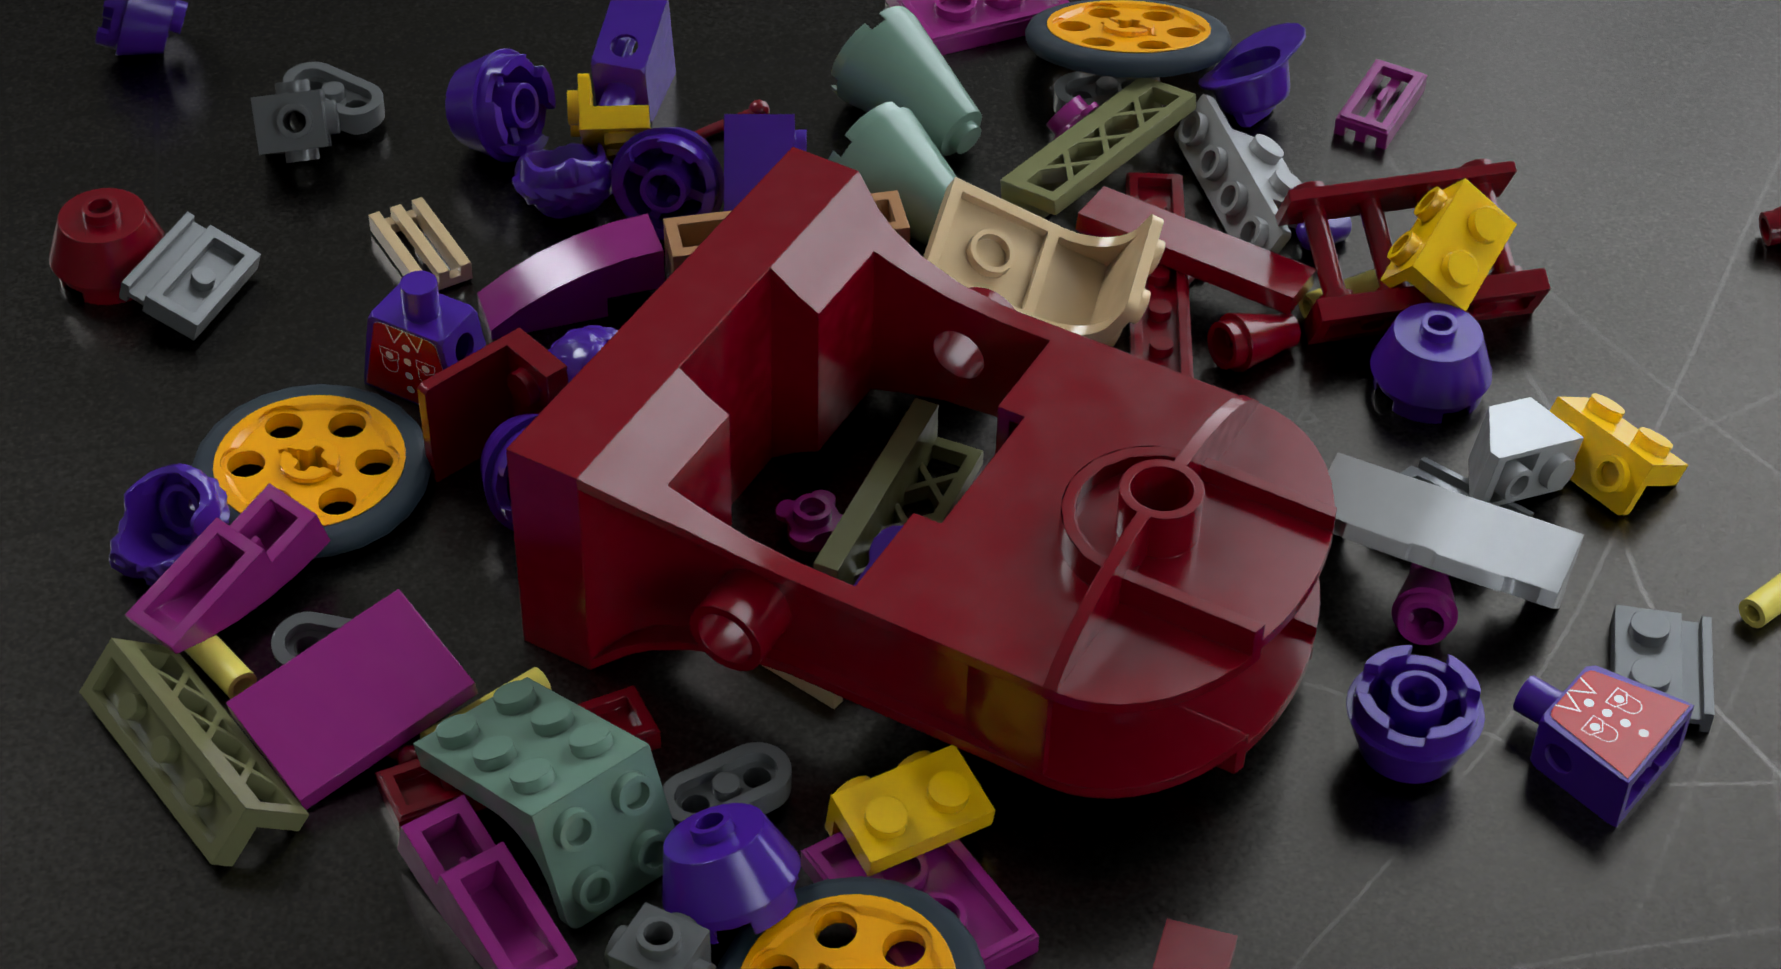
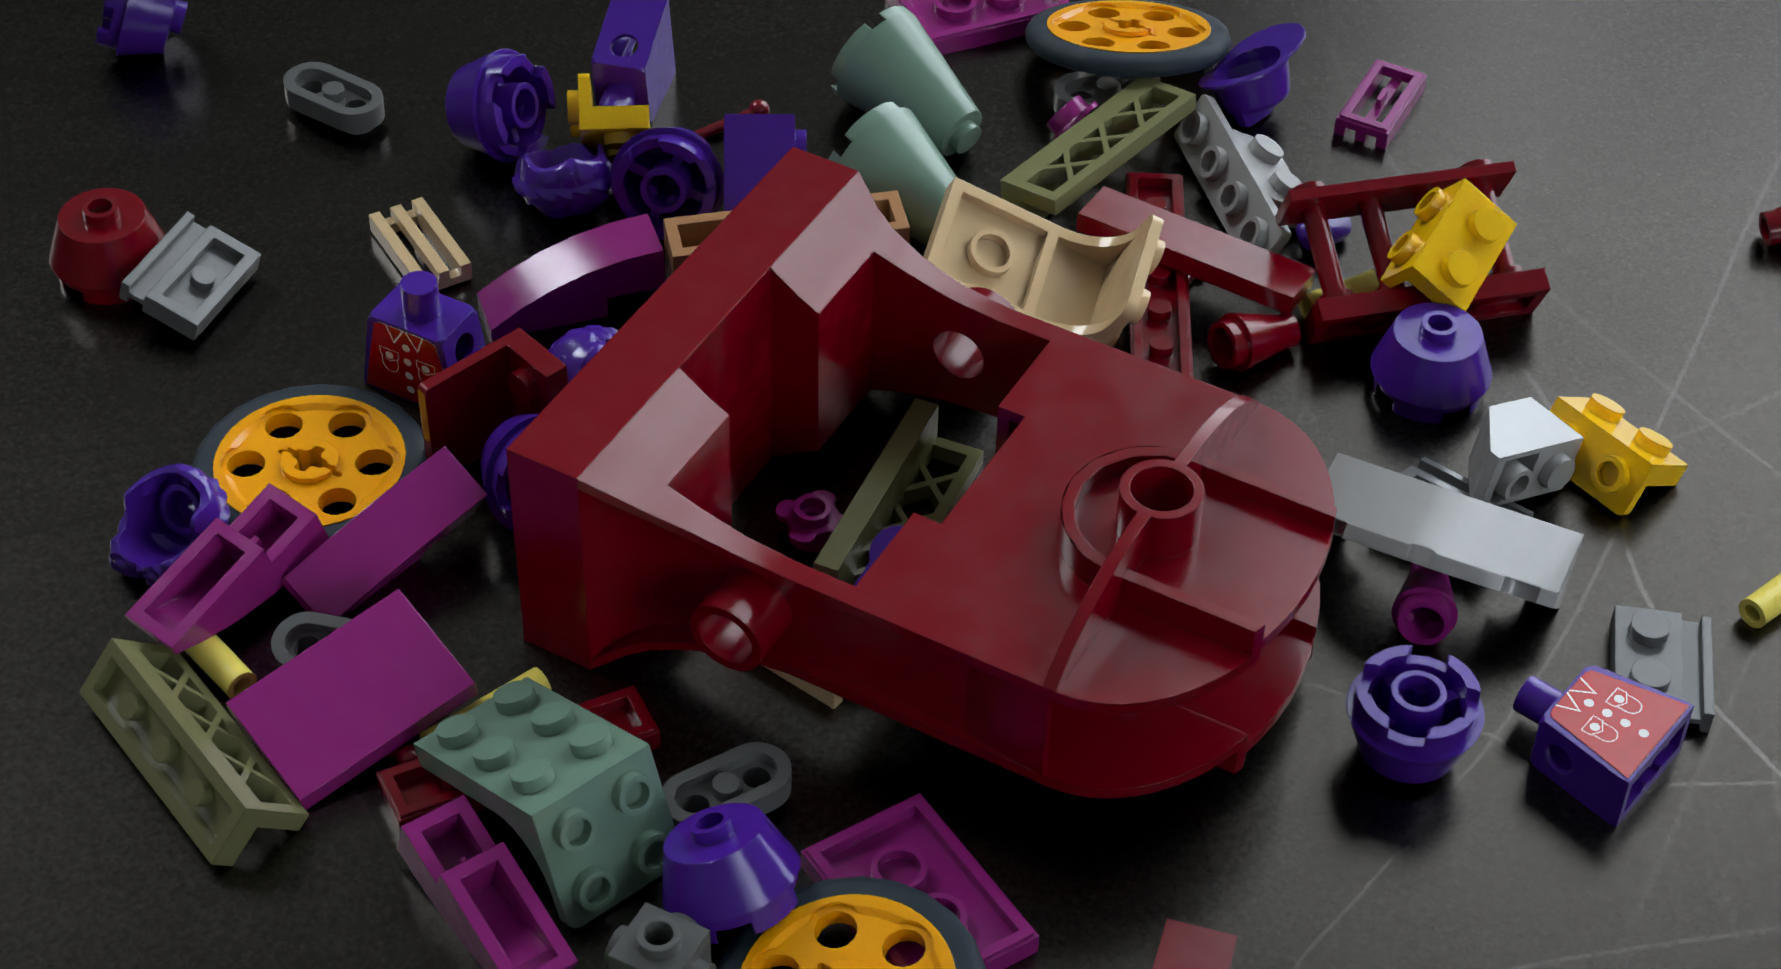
(273, 121): dark grey brick -> none
(386, 536): none -> magenta slope
(909, 809): yellow bracket -> none

